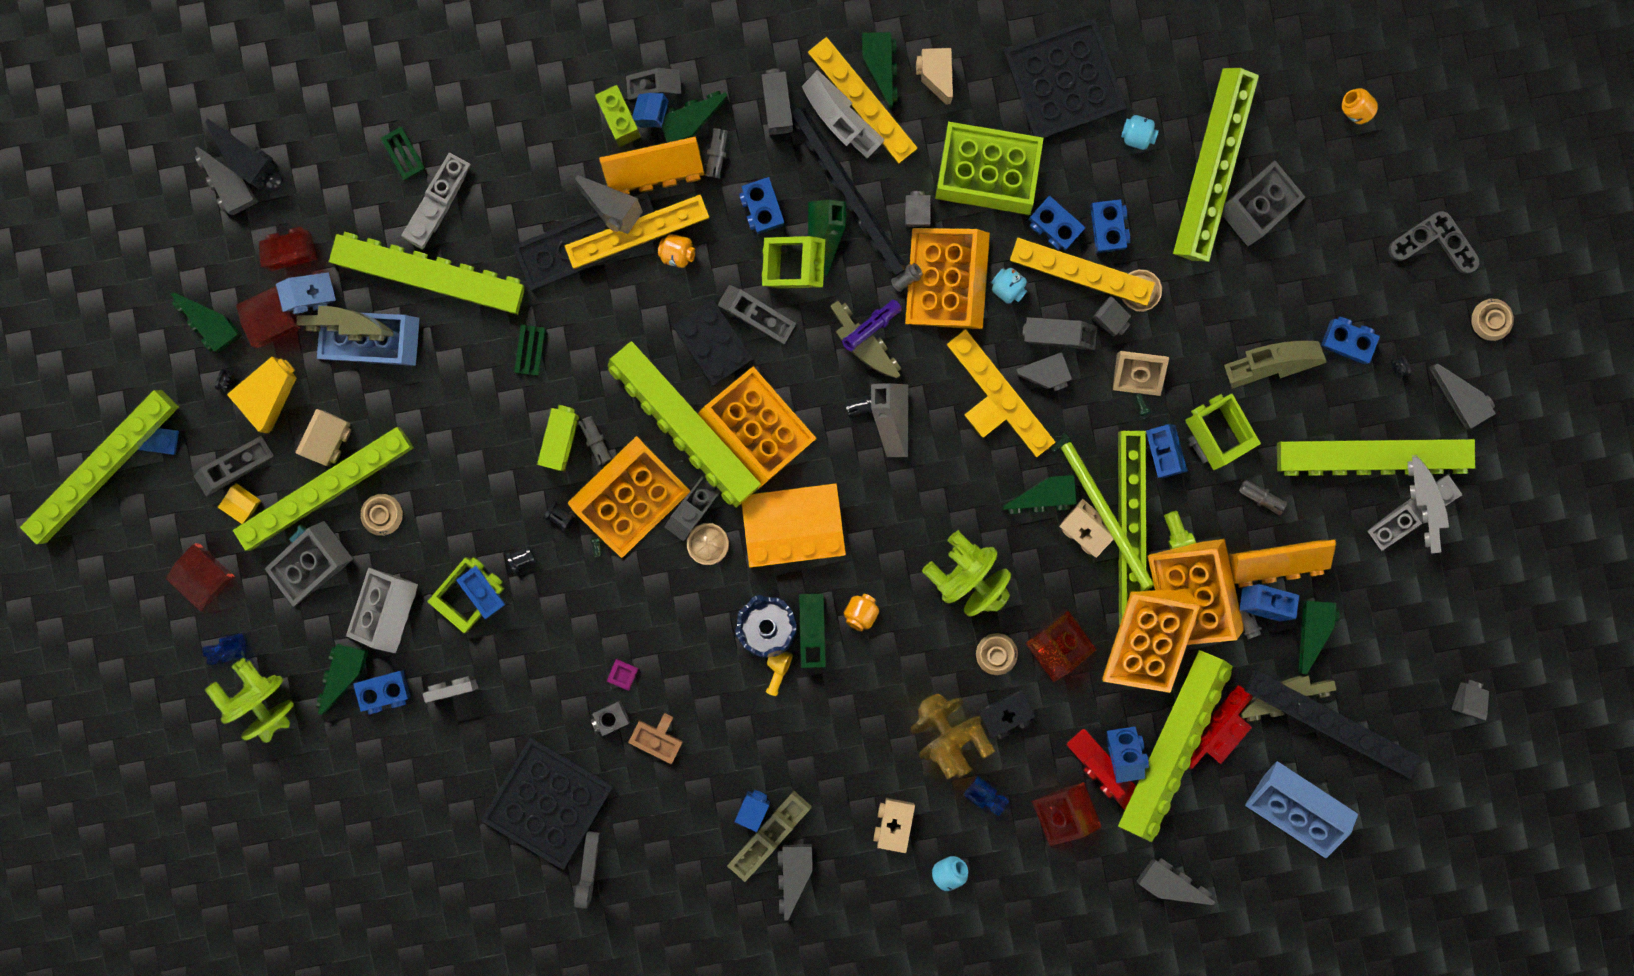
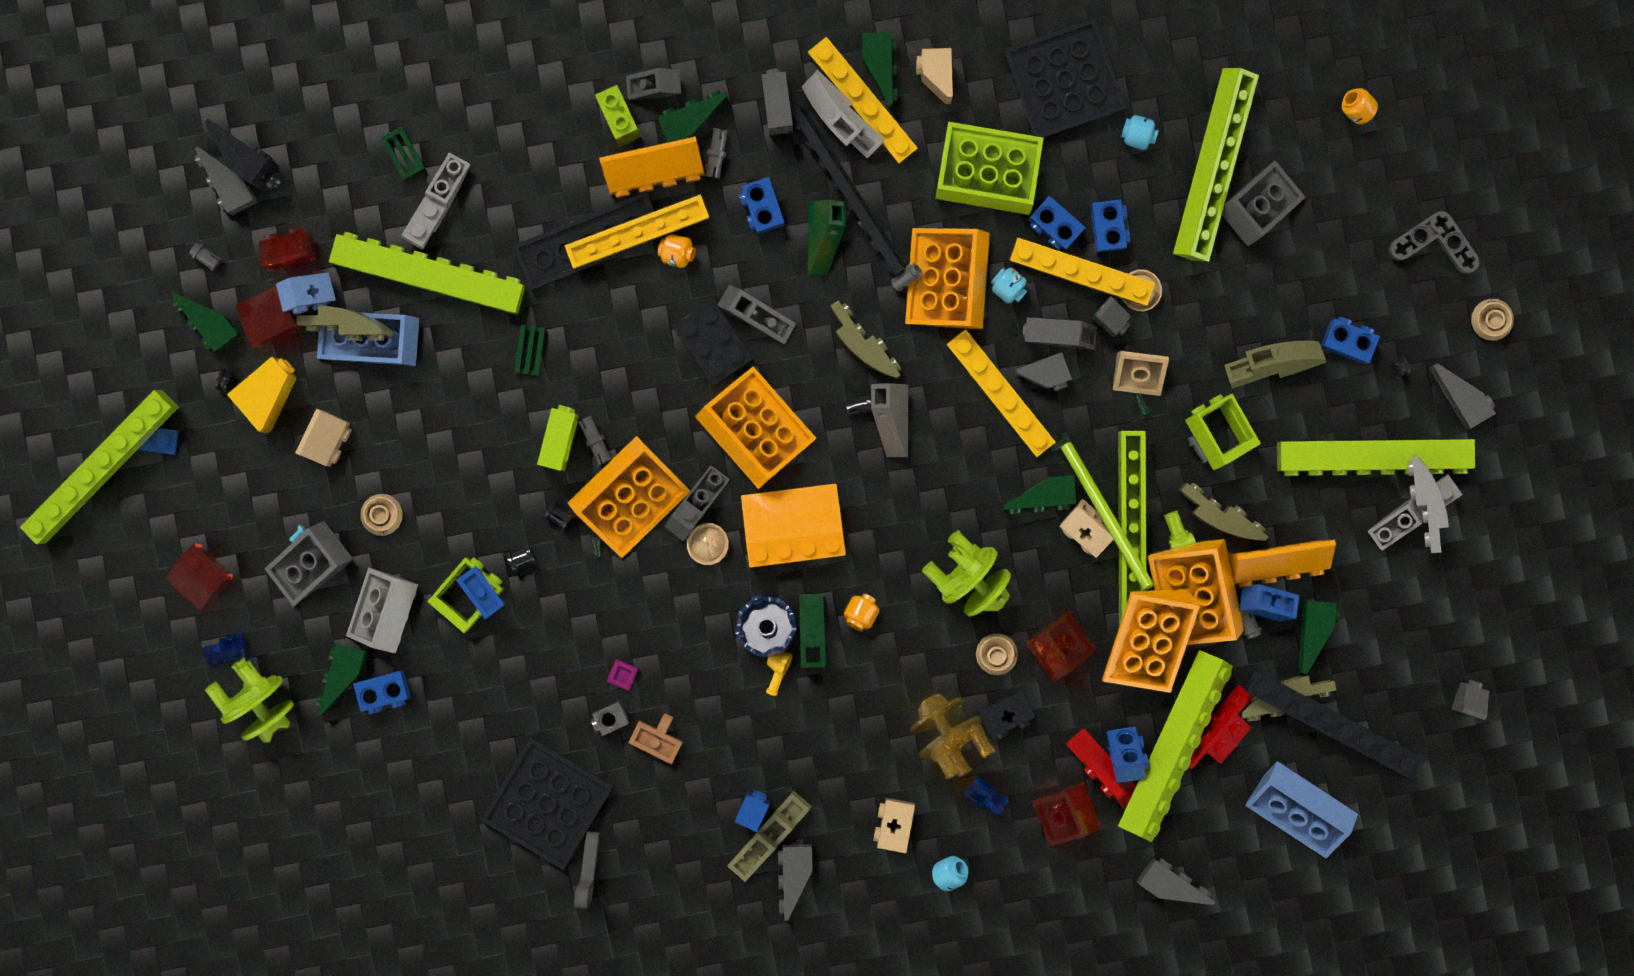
(205, 256): none -> dark grey pin
(232, 466): dark grey slope -> none
(239, 503): yellow piece -> none
(323, 489): lime brick -> none
(458, 686): light grey plate -> none
(614, 207): dark grey slope -> none
(650, 110): blue piece -> none
(683, 424): lime brick -> none
(811, 273): lime window -> none
(878, 319): dark purple pin -> none
(917, 209): flat silver brick -> none
(985, 417): yellow piece -> none
(1166, 451): blue brick -> none
(1230, 521): none -> olive slope
(1263, 497): flat silver axle -> none

